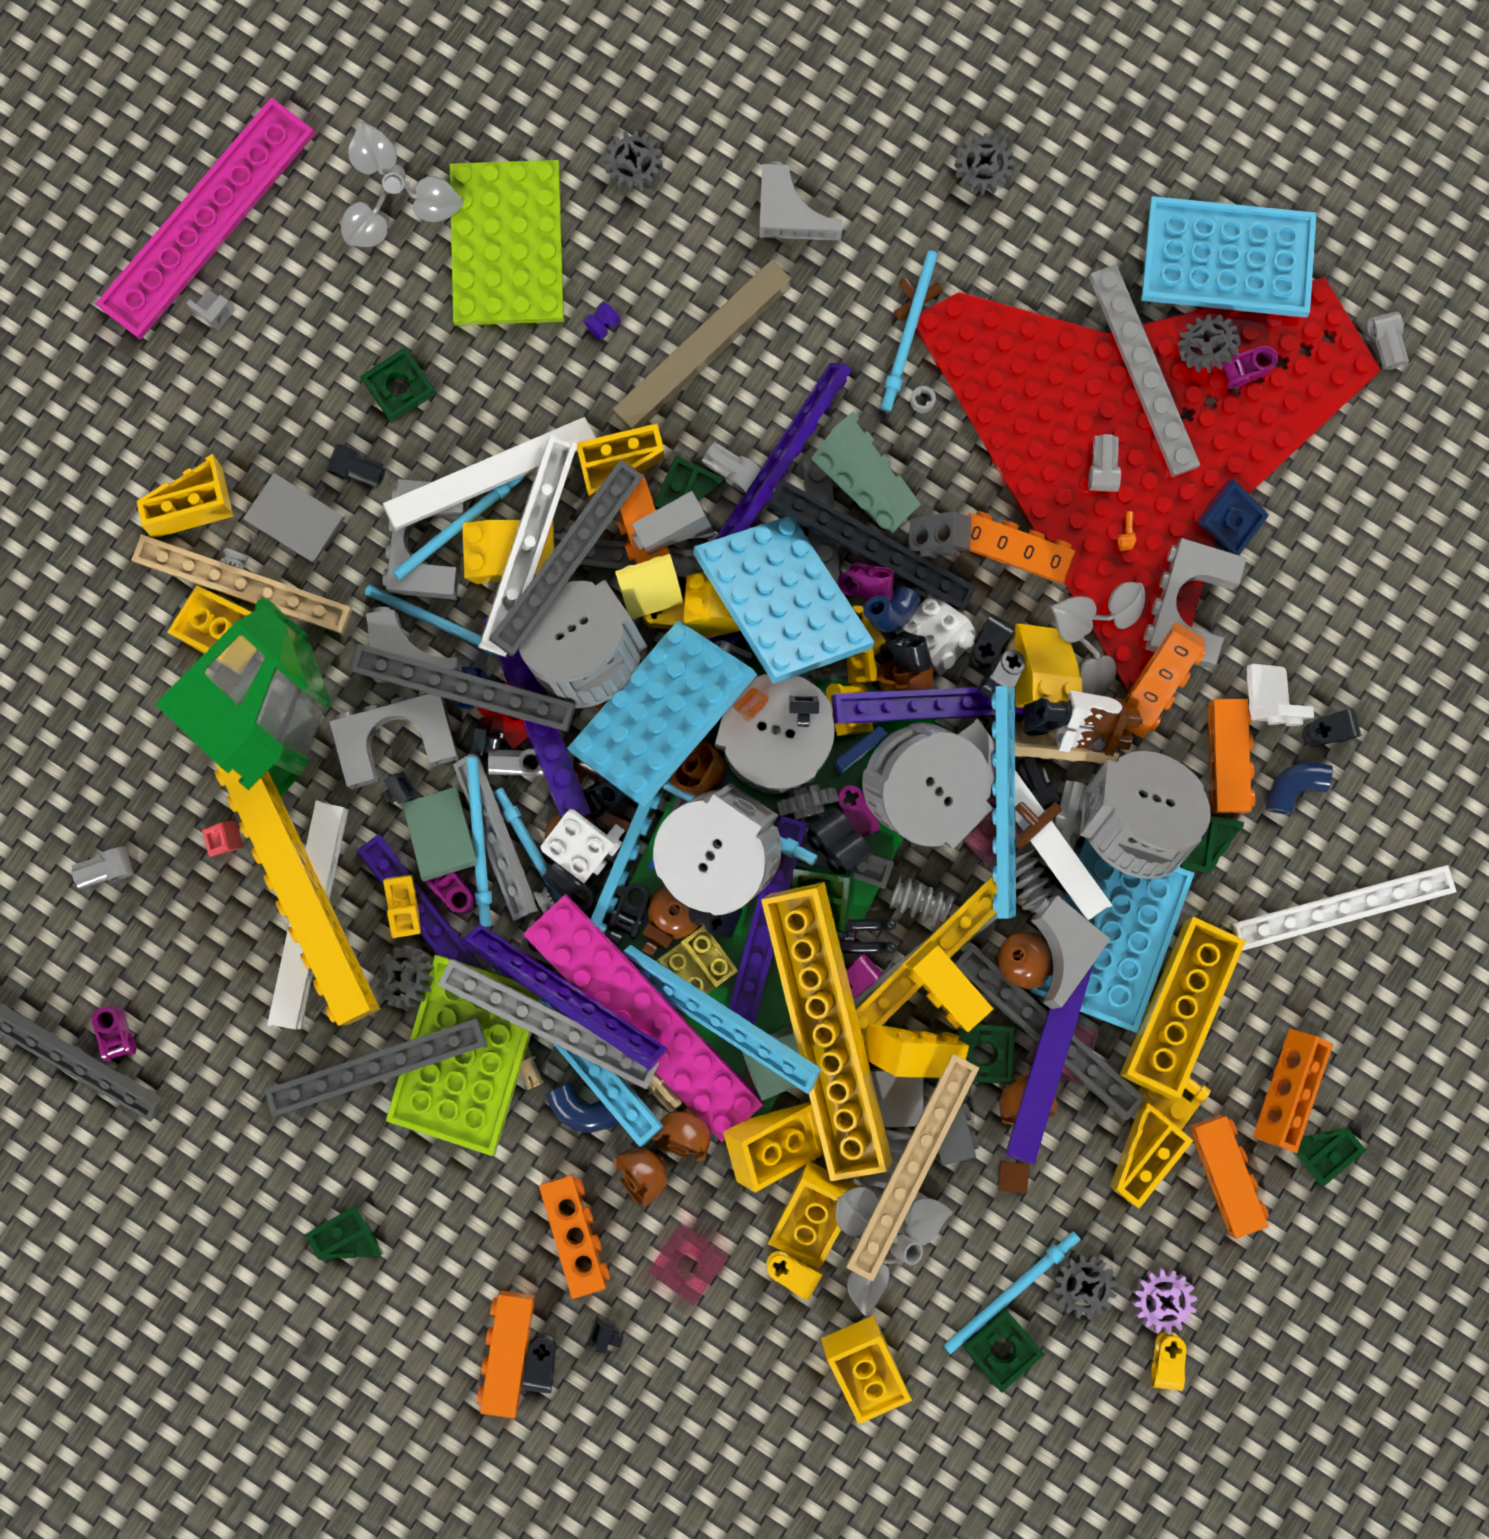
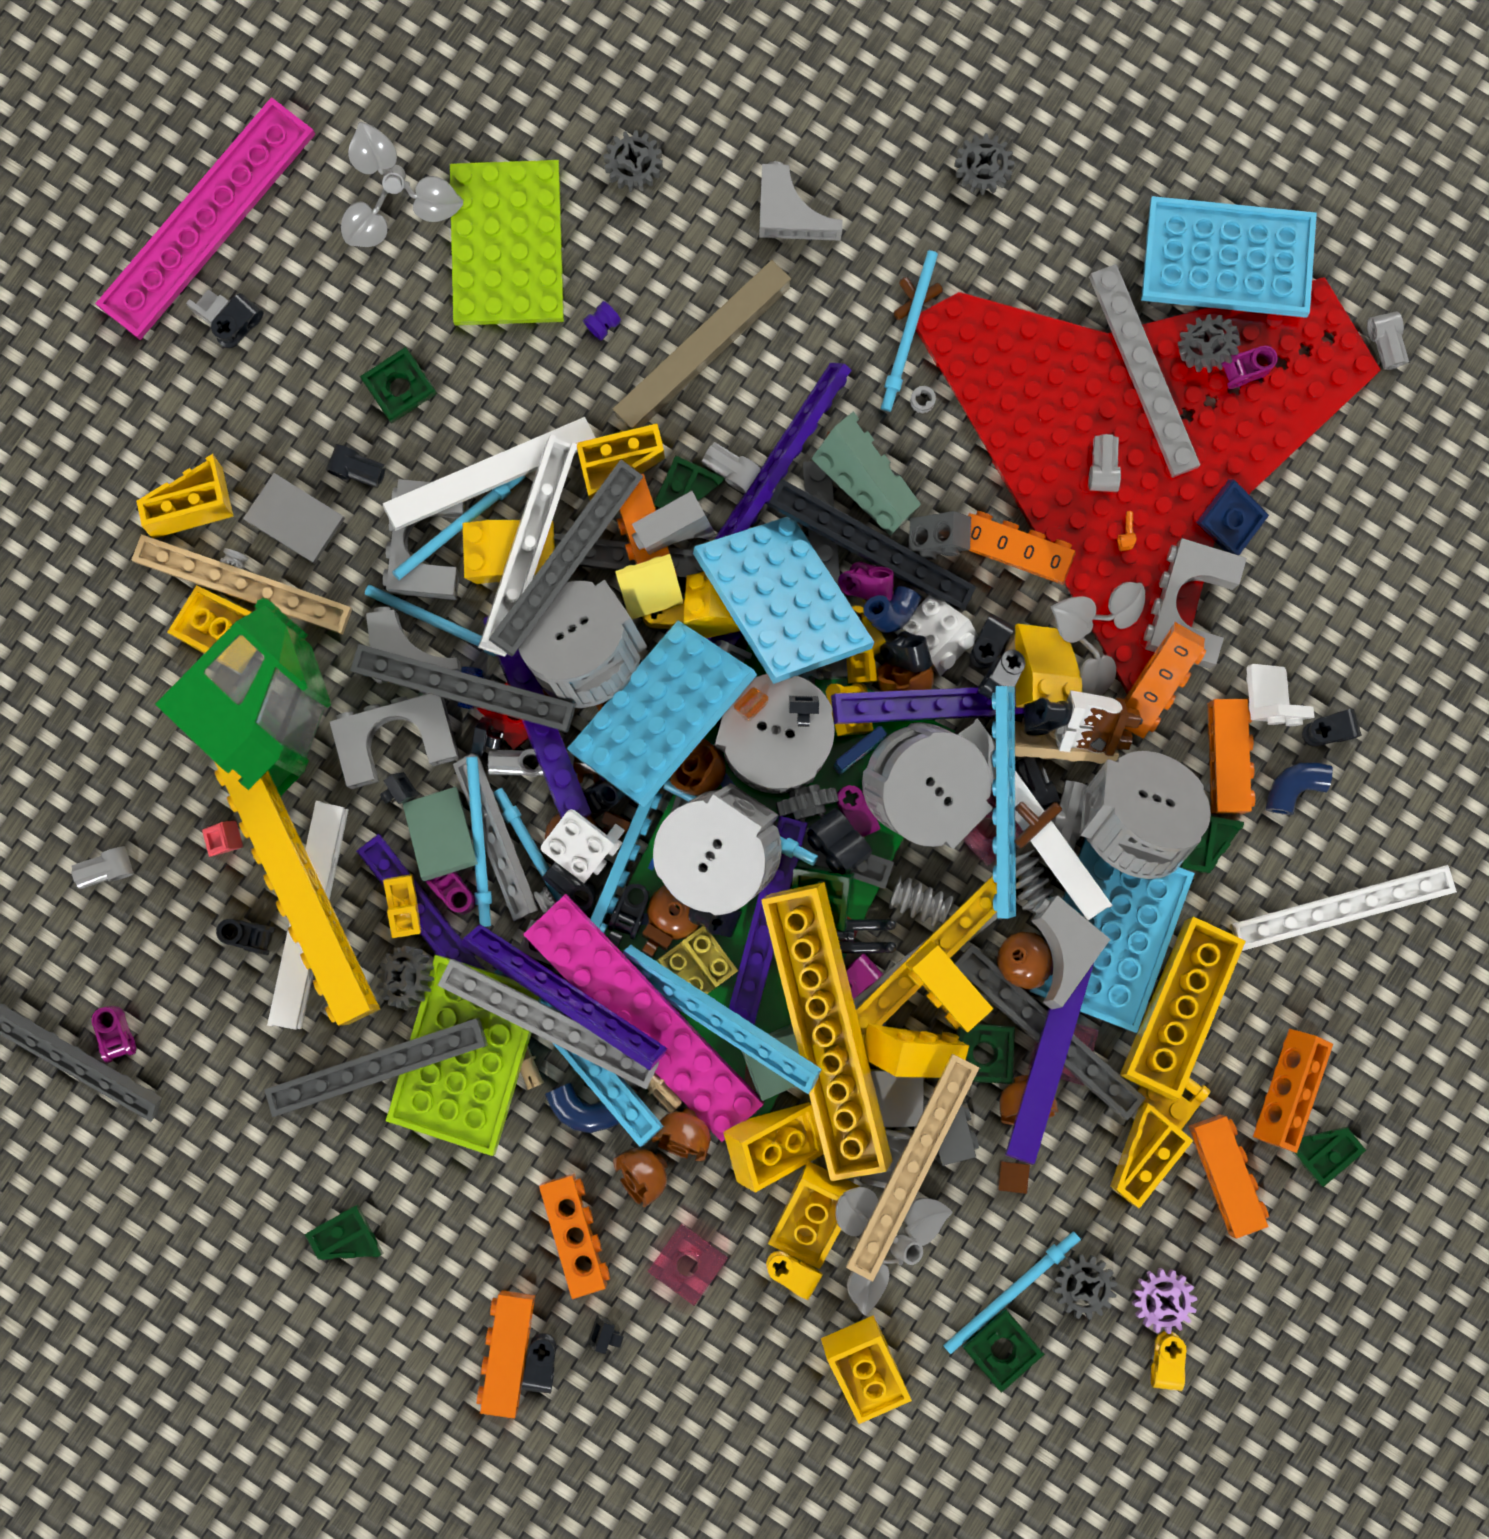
(238, 319): none -> black piece
(251, 936): none -> black piece

